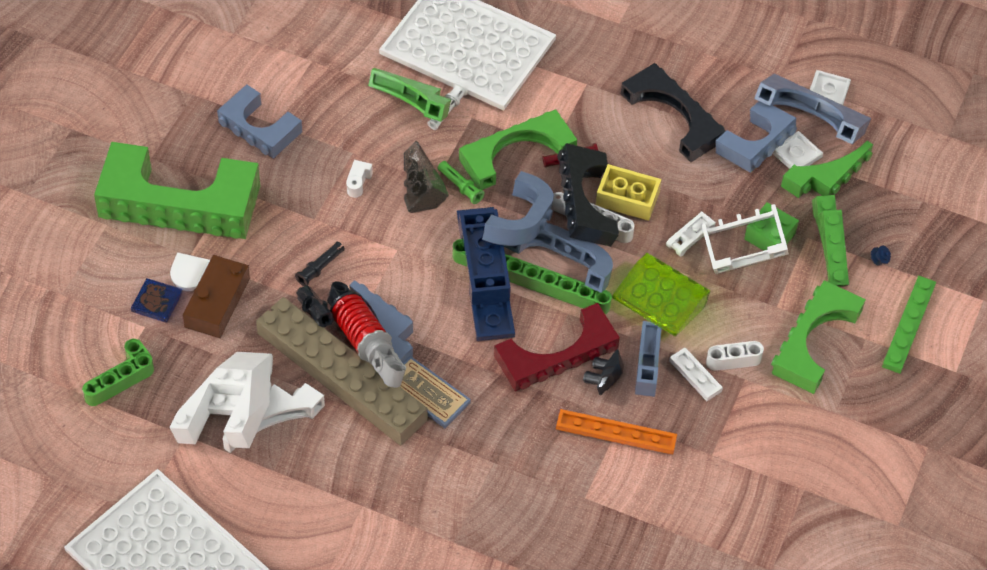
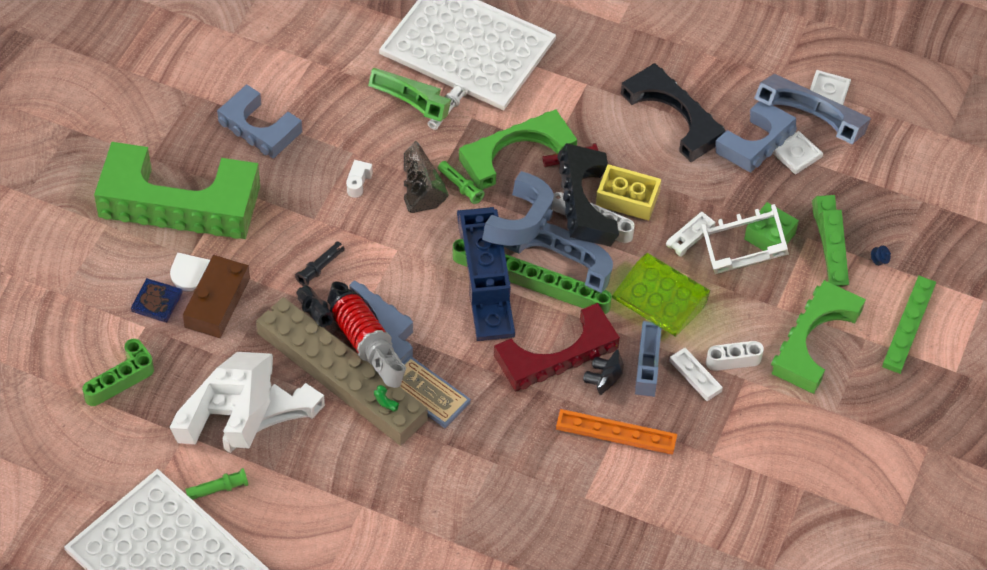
(227, 482): none -> bright green pin
(382, 399): none -> green arm
(826, 177): bright green arch -> none

